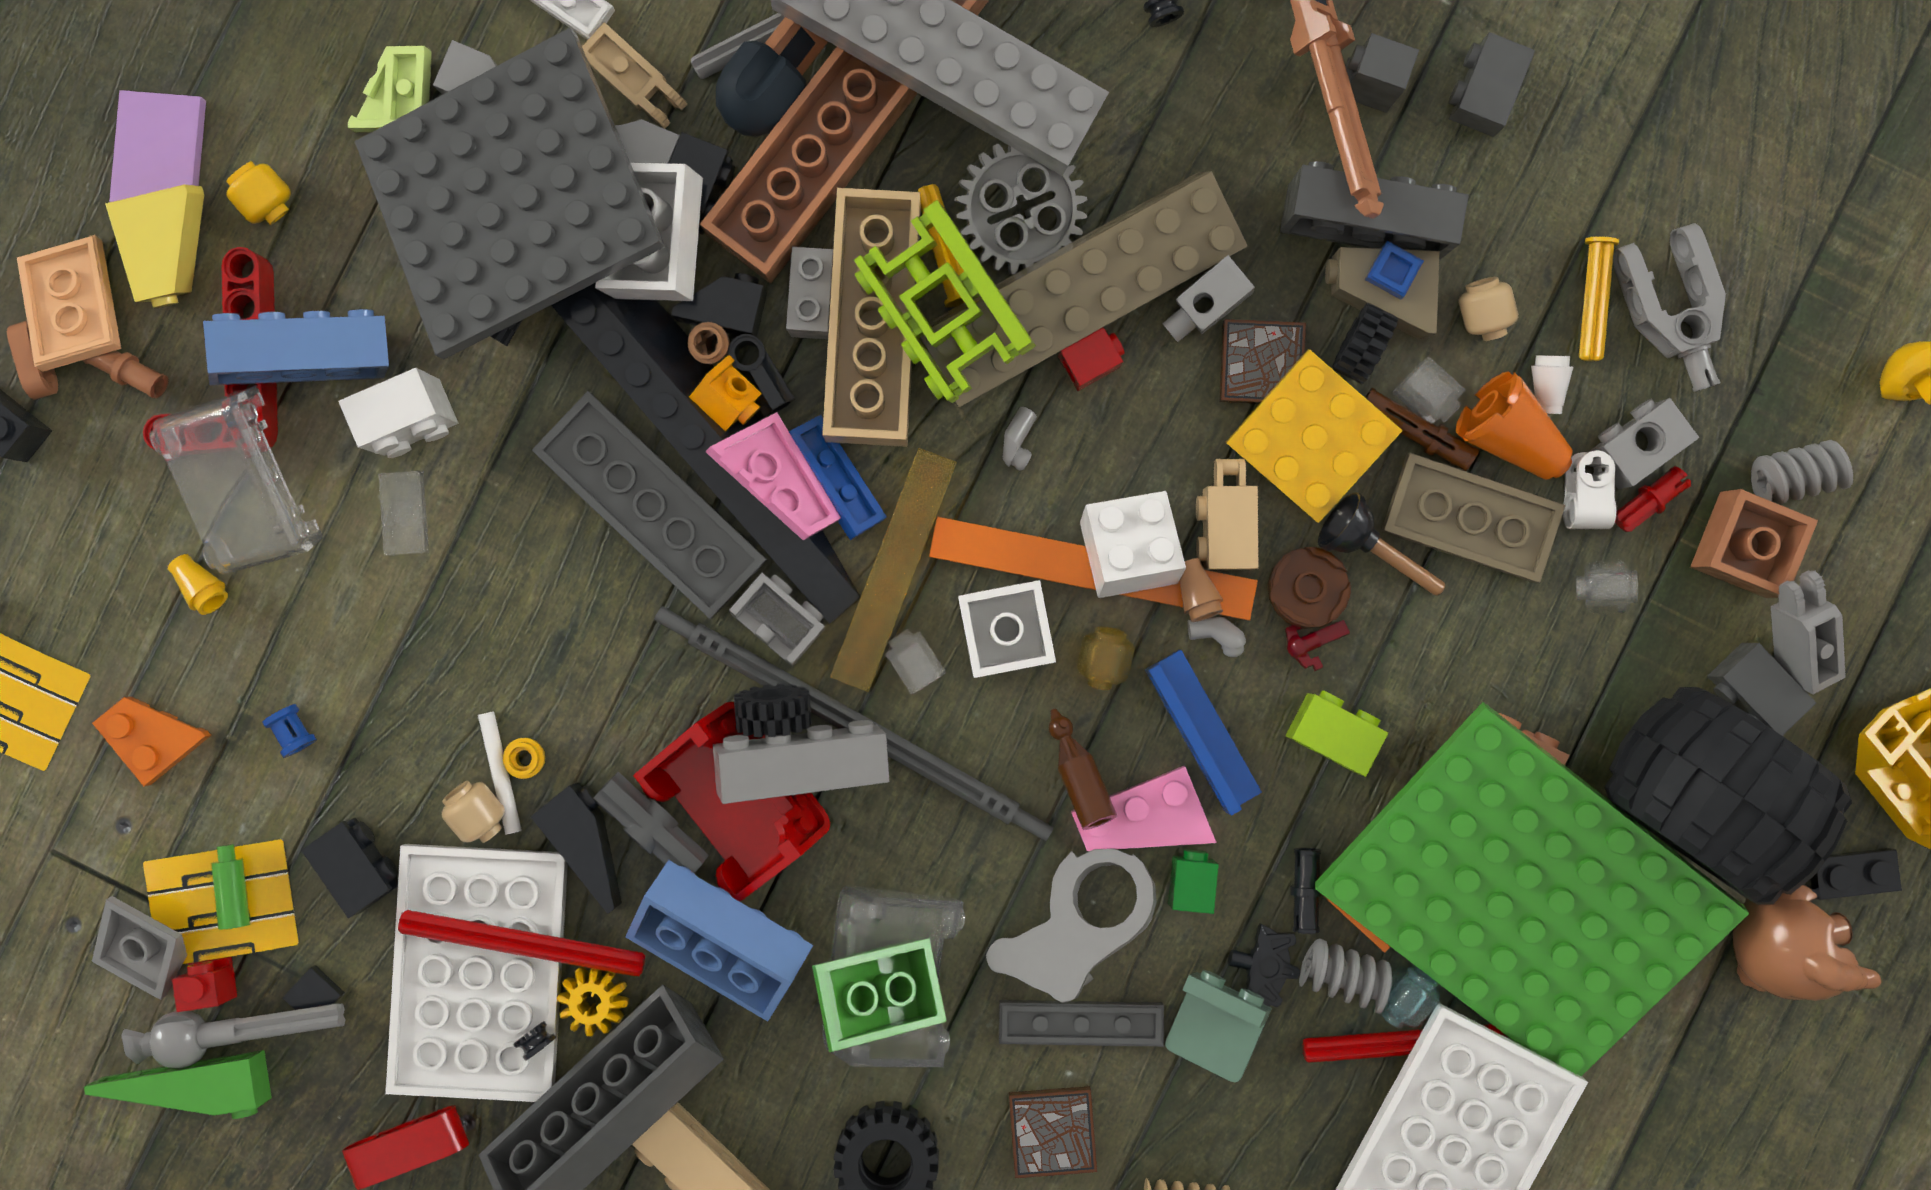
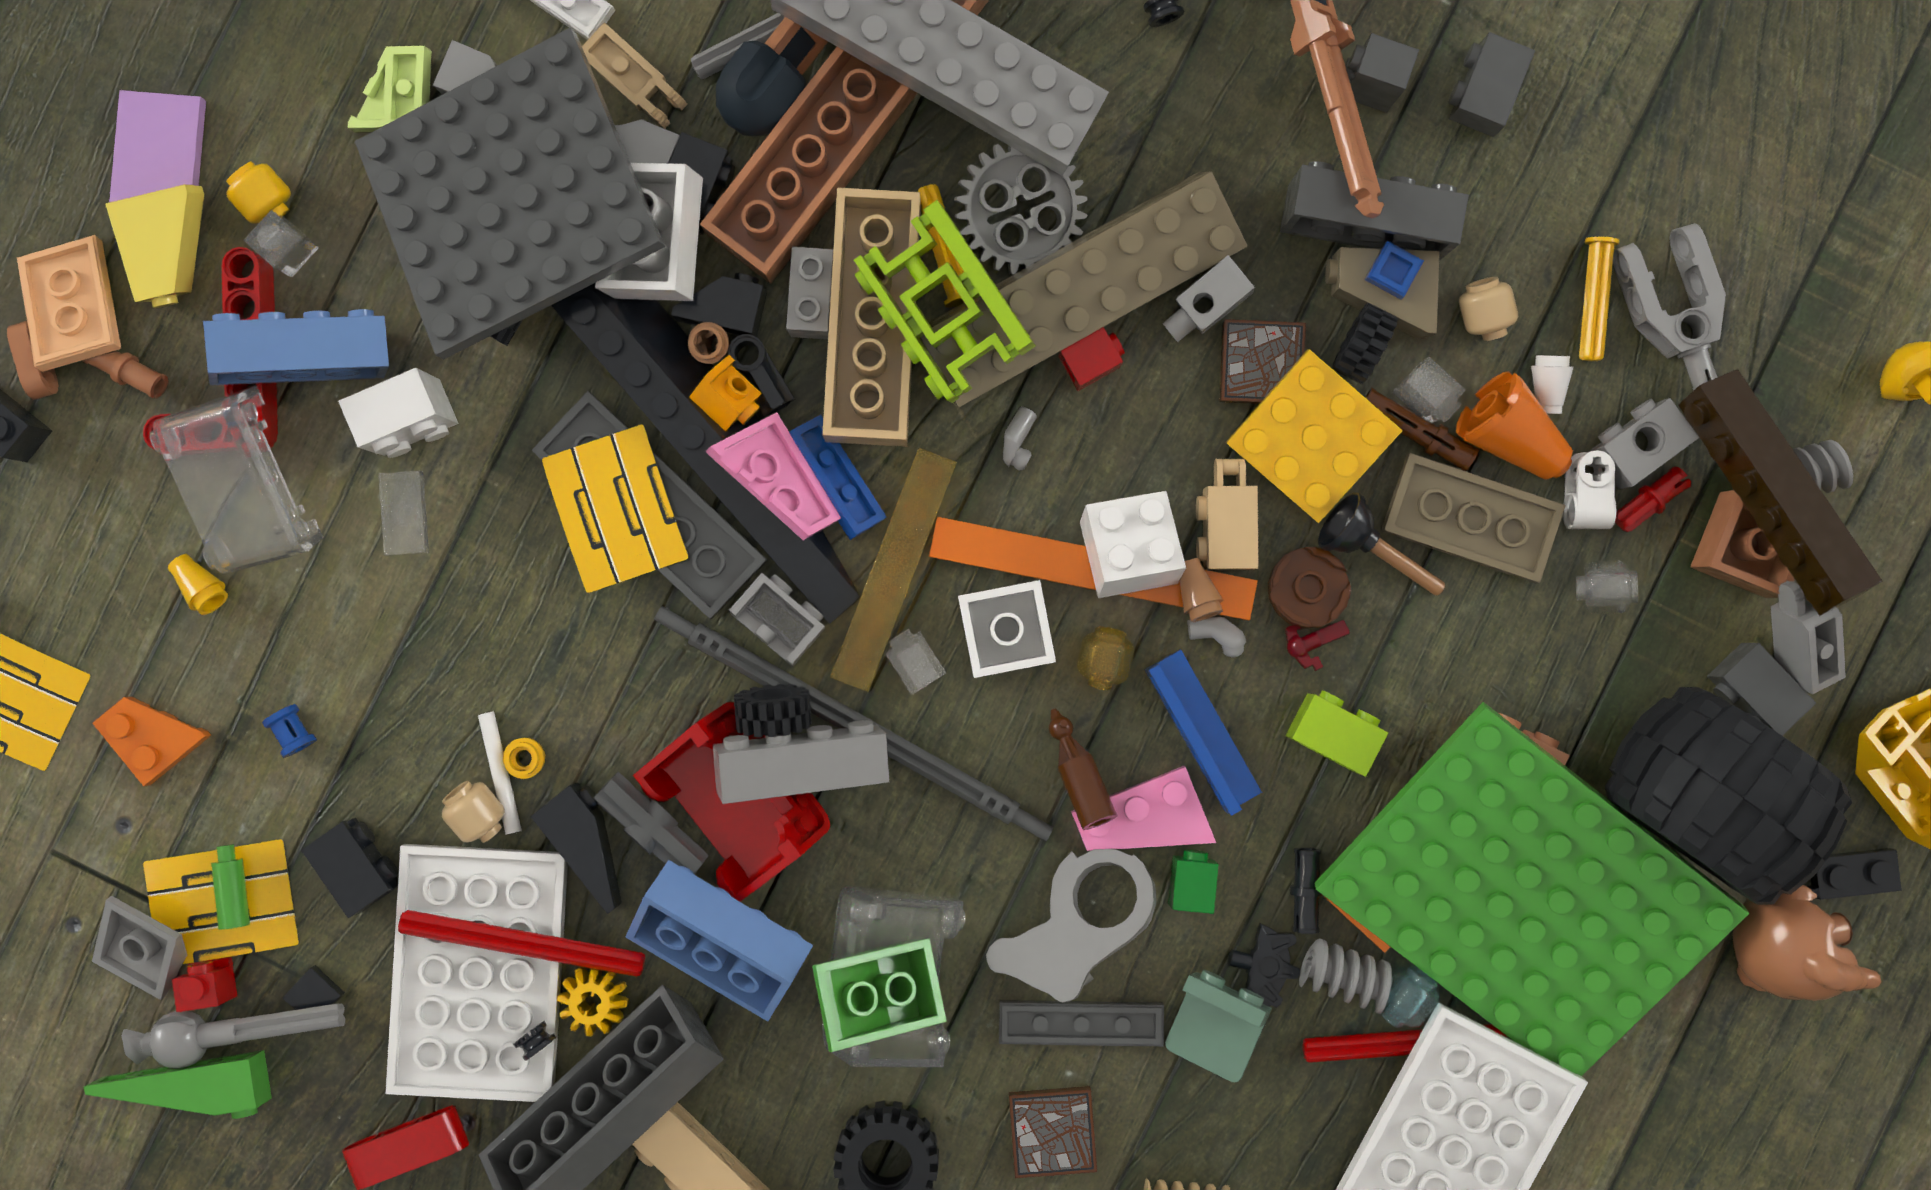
(281, 243): none -> clear brick
(614, 508): none -> yellow sticker
(1779, 492): none -> dark brown brick

